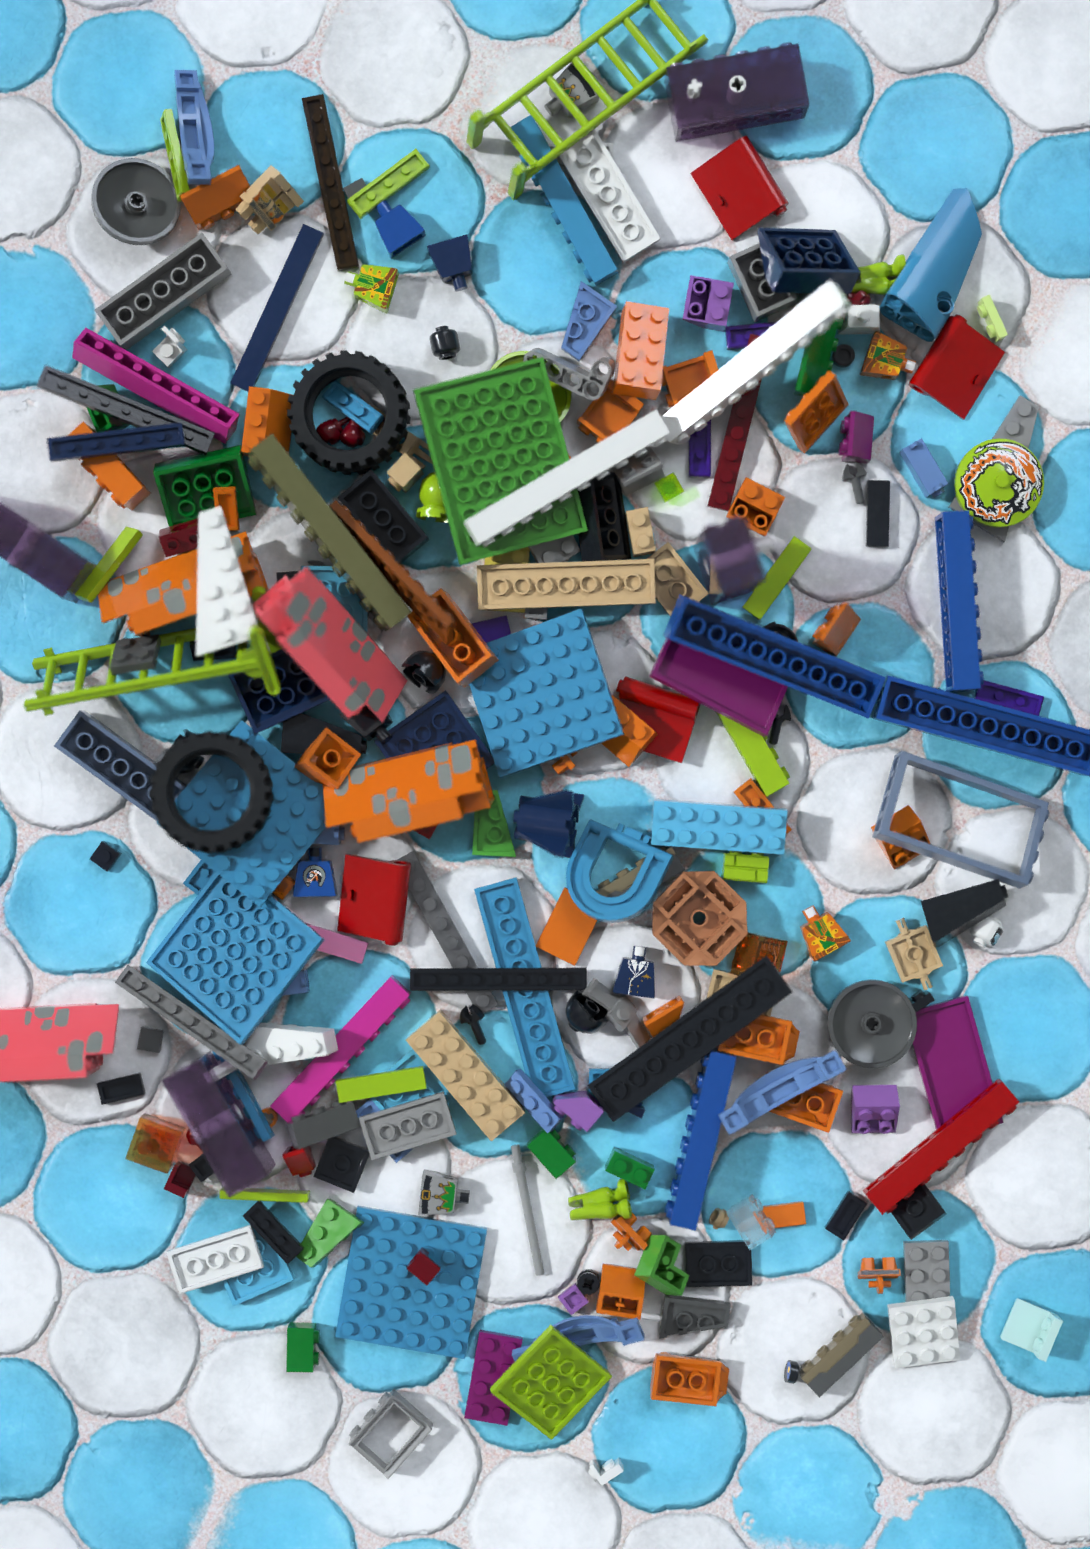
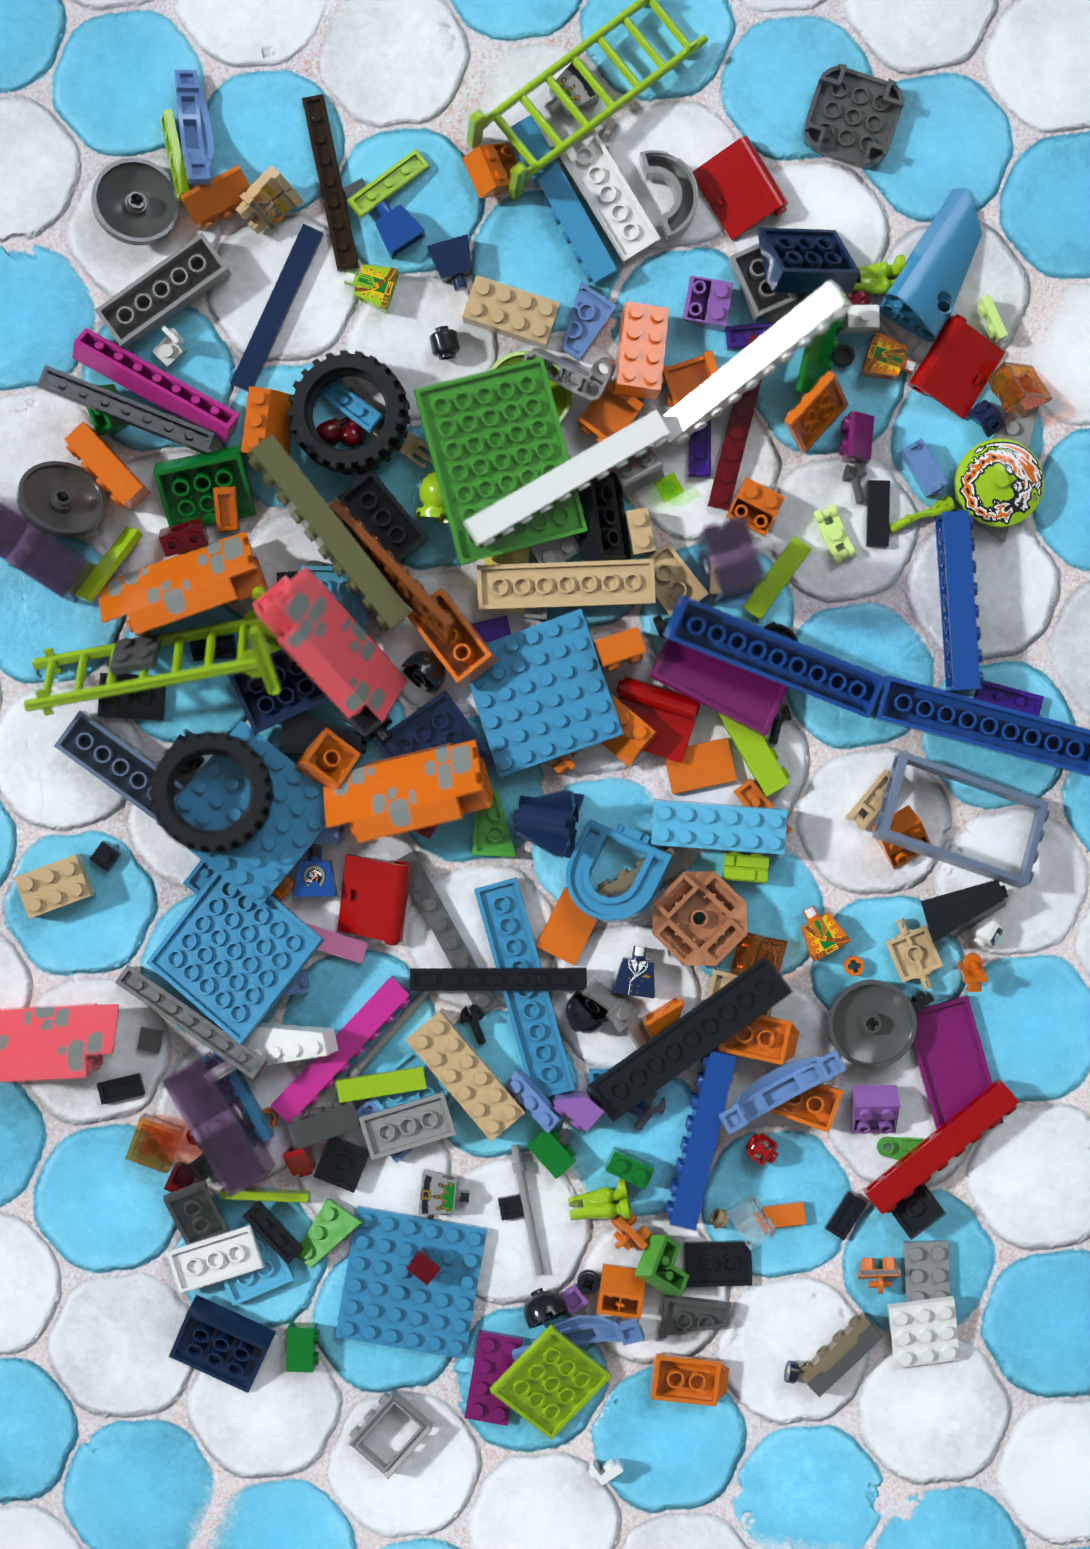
(54, 885): none -> tan brick
(61, 499): none -> dark grey dish
(116, 442): dark blue plate -> none
(135, 705): none -> black tile
(196, 1212): none -> dark grey plate
(222, 595): white wing -> none
(222, 1343): none -> dark blue slope
(391, 1031): none -> light grey bar
(404, 473): tan brick -> none
(490, 168): none -> orange slope
(510, 1207): none -> black tile
(511, 312): none -> tan brick
(543, 1307): none -> black cylinder
(620, 648): none -> orange brick
(641, 1122): none -> dark grey bar
(660, 625): none -> black tile
(682, 182): none -> light grey brick
(702, 766): none -> orange tile
(736, 91): clear purple piece -> none
(762, 1149): none -> red head
(834, 534): none -> yellowish green plate
(837, 629): orange slope -> none
(853, 116): none -> dark grey plate
(857, 960): none -> orange bush
(870, 801): none -> tan plate
(899, 1146): none -> bright green piece
(942, 505): none -> lime piece
(972, 972): none -> orange hips
(987, 417): none -> dark blue bracket
(1018, 388): none -> clear orange slope
(1031, 1328): light aqua bracket -> none

